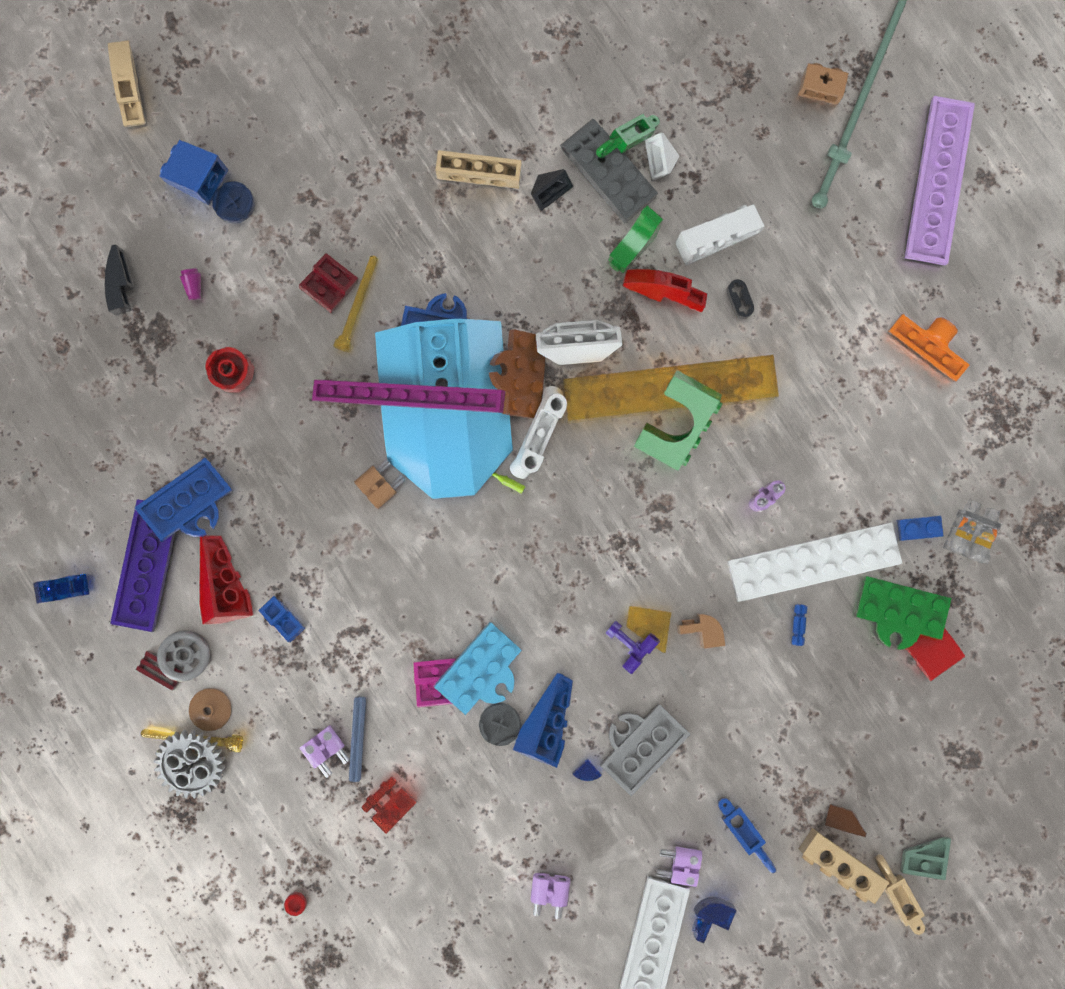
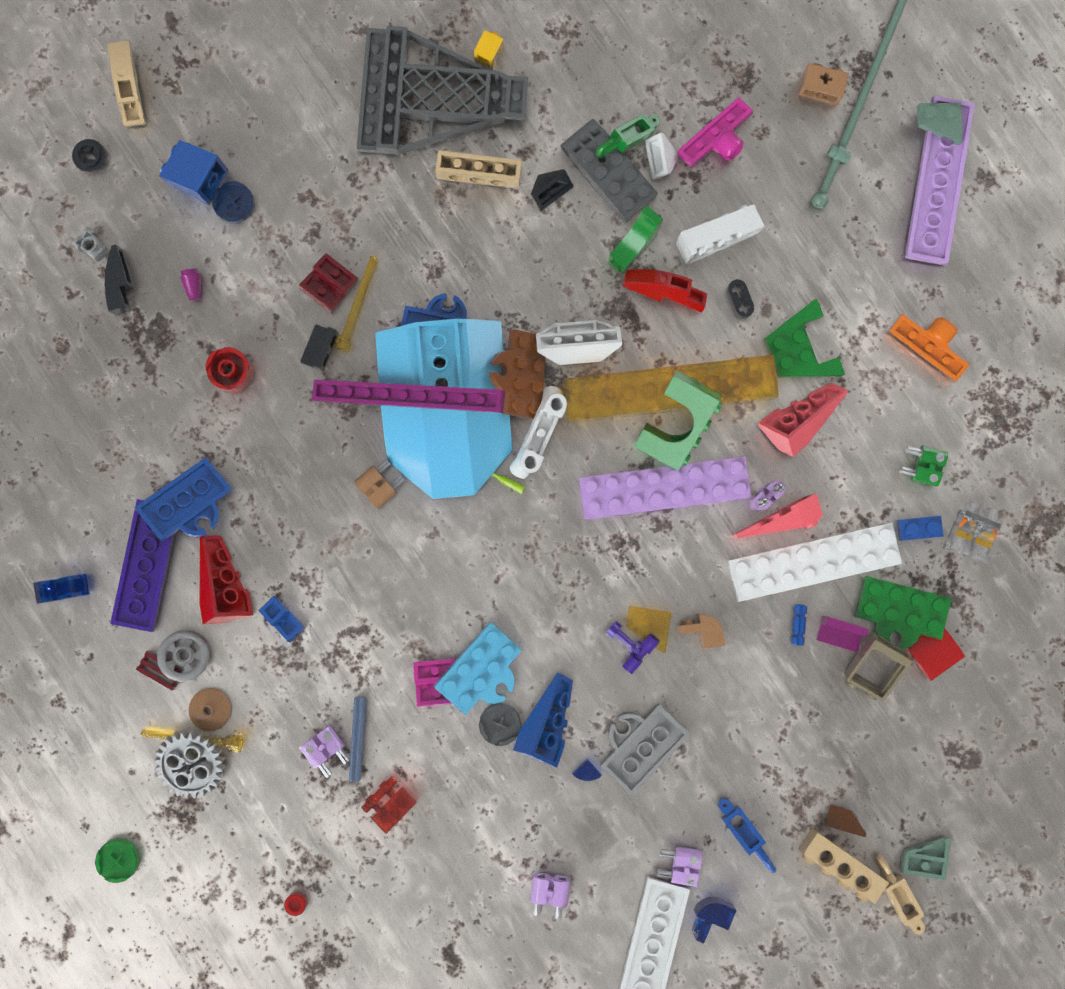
(88, 146): none -> black gear
(90, 244): none -> light grey plate
(117, 860): none -> green tile
(319, 347): none -> black panel
(383, 93): none -> dark grey wing
(488, 49): none -> yellow brick
(664, 488): none -> lavender plate
(718, 135): none -> dark pink plate
(793, 349): none -> green wing
(795, 515): none -> coral wedge
(797, 424): none -> coral wedge
(841, 633): none -> magenta panel
(887, 648): none -> dark tan window
(928, 466): none -> green piece
(941, 120): none -> sand green wing

